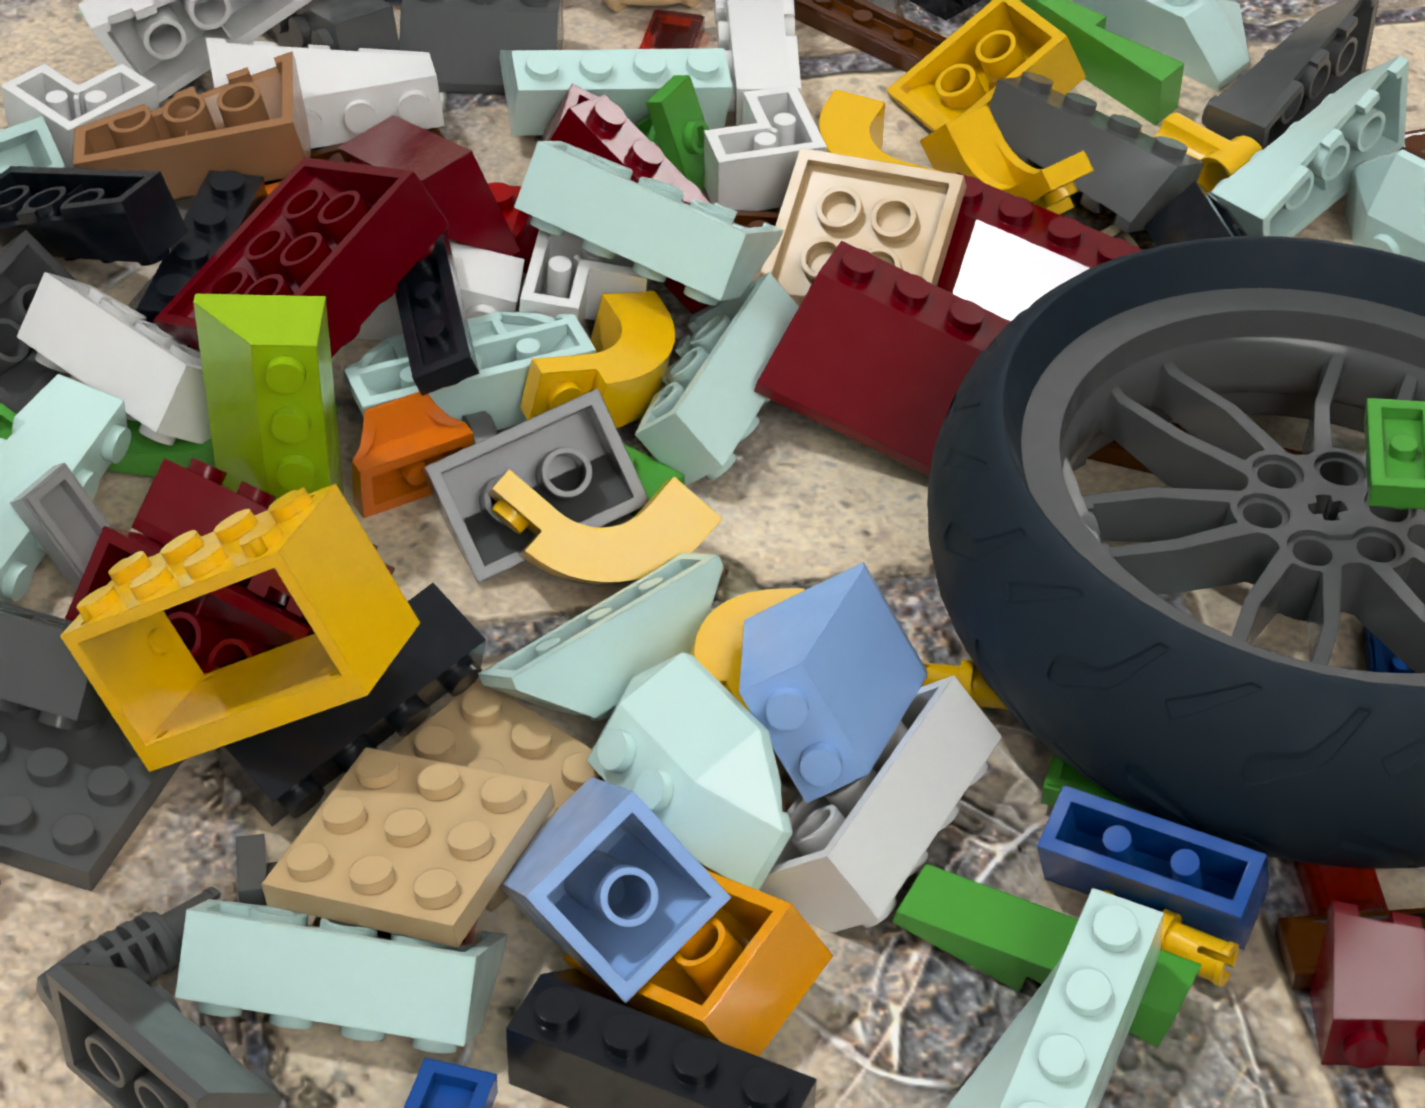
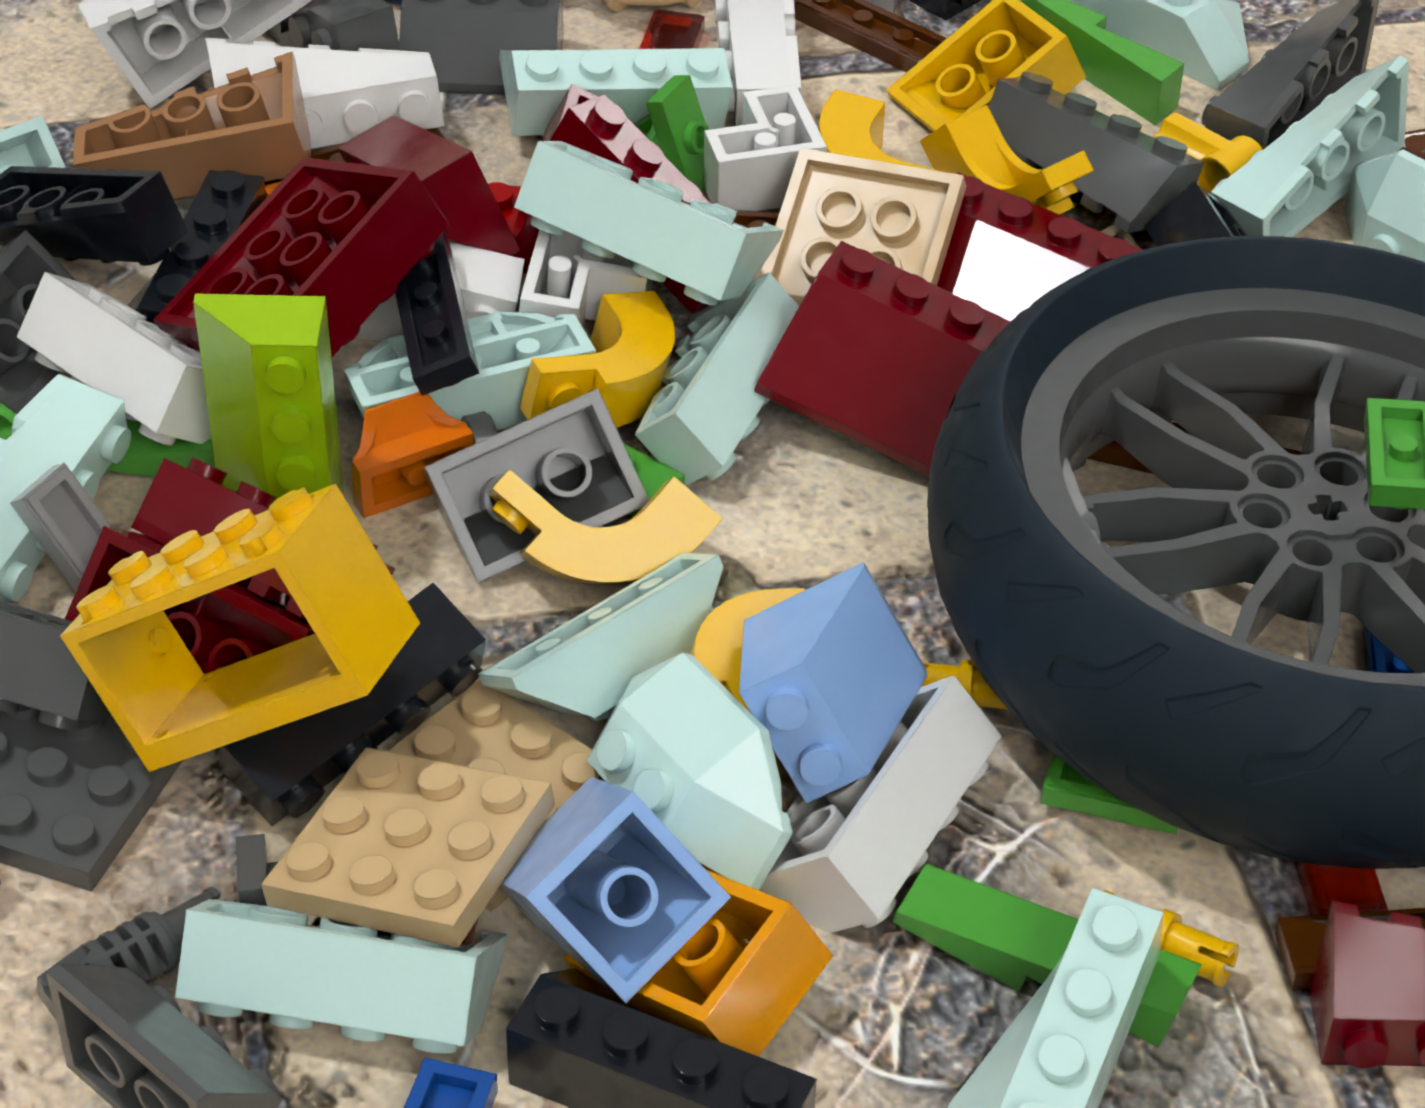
(72, 105): white brick -> none
(1154, 864): blue brick -> none

